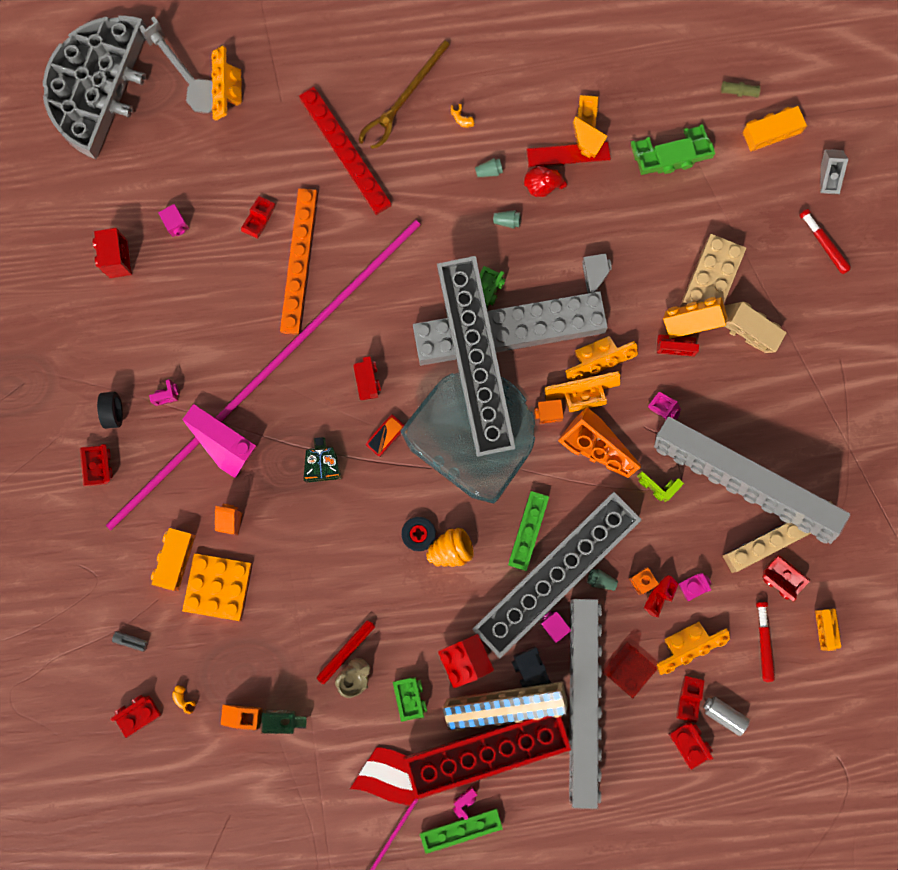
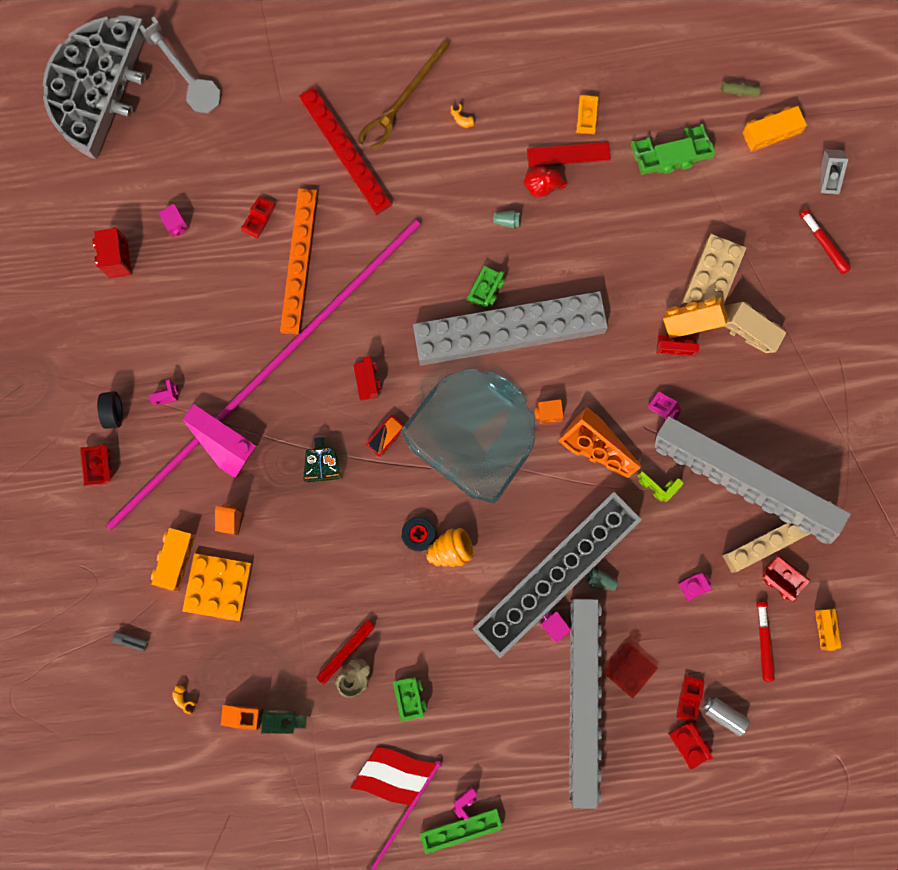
(136, 715): red bracket -> none
(225, 82): light orange bracket -> none
(466, 661): red brick -> none
(475, 356): light grey brick -> none
(485, 755): red brick -> none
(490, 168): sand green cone -> none
(505, 706): brick -> none
(528, 531): bright green plate -> none
(531, 668): black wedge -> none
(583, 392): light orange bracket -> none
(588, 138): light orange slope -> none
(595, 271): light grey slope -> none
(599, 357): light orange bracket -> none
(643, 581): orange brick -> none
(662, 592): red slope -> none
(690, 644): light orange bracket -> none

